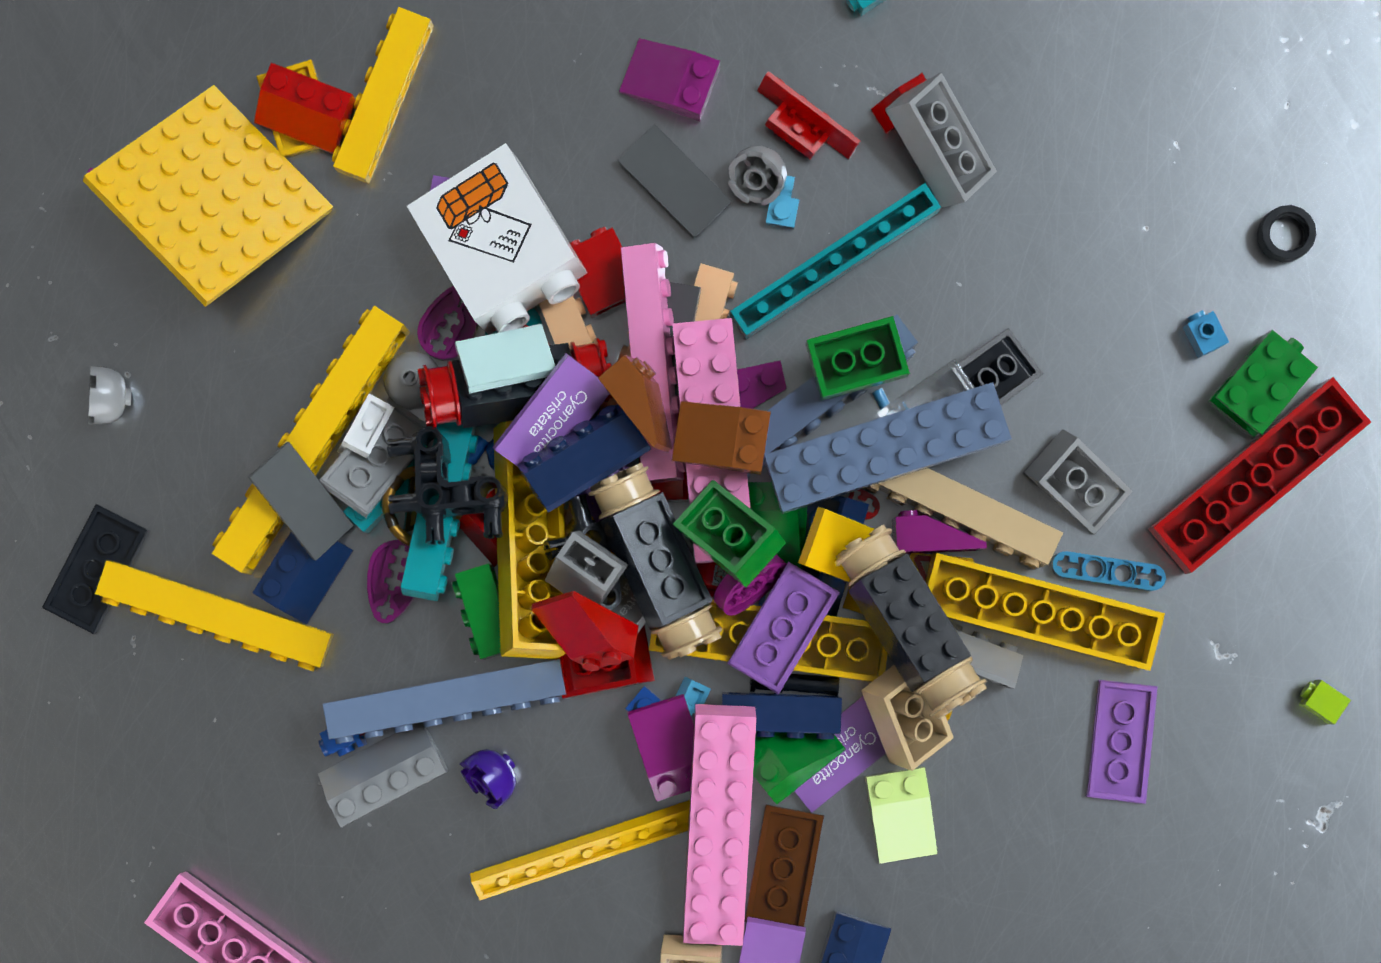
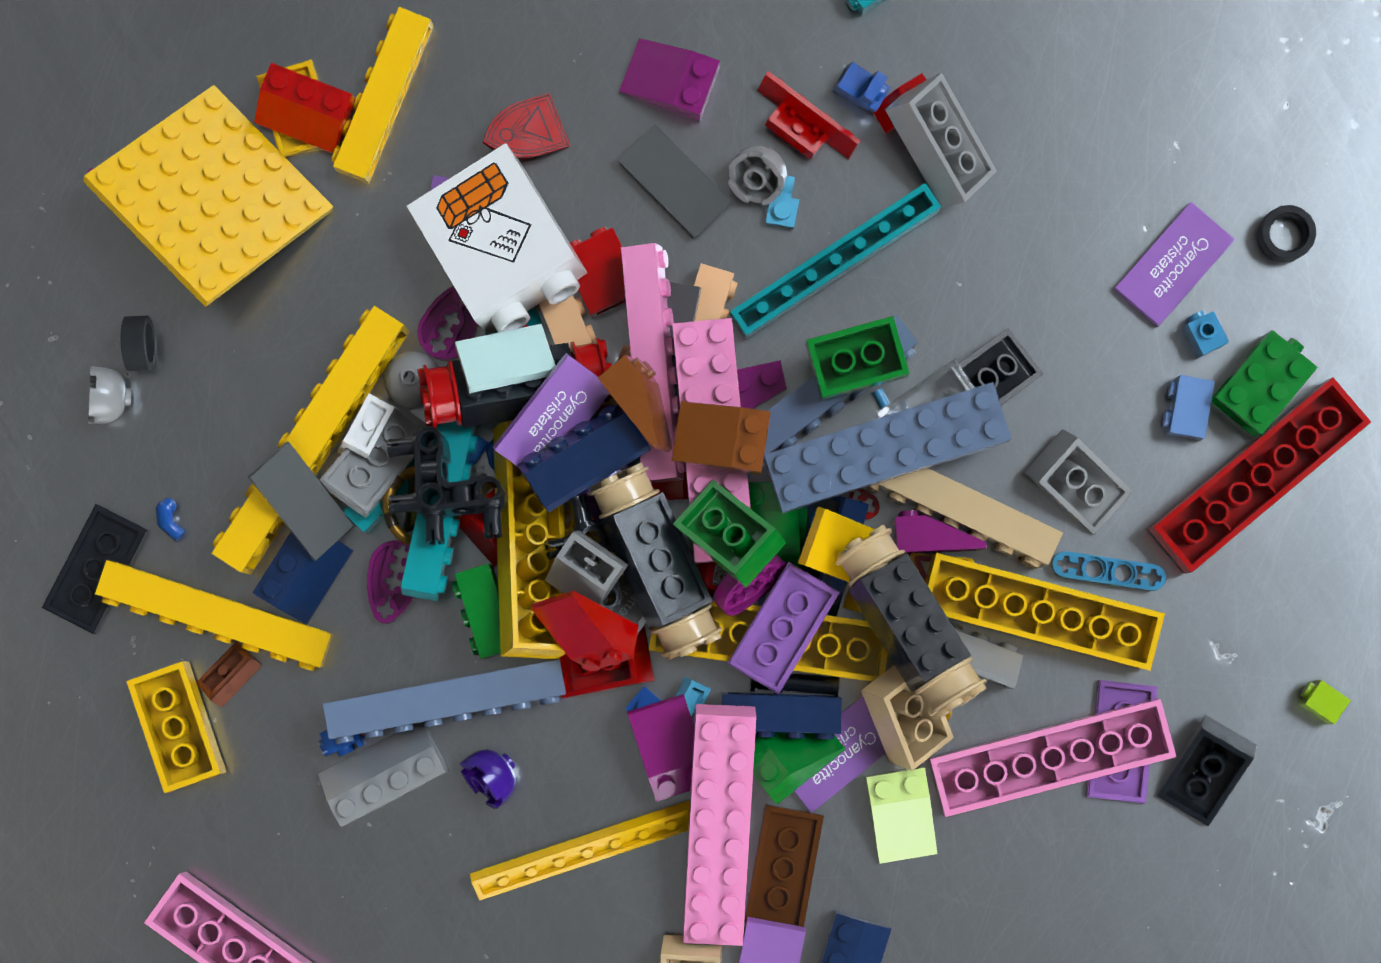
(137, 343): none -> black tyre
(165, 521): none -> blue arm
(176, 726): none -> yellow brick
(228, 674): none -> copper slope
(528, 128): none -> red shield
(862, 87): none -> blue brick
(1052, 757): none -> bright pink brick
(1174, 264): none -> medium lavender tile
(1188, 407): none -> medium blue brick
(1207, 770): none -> black slope

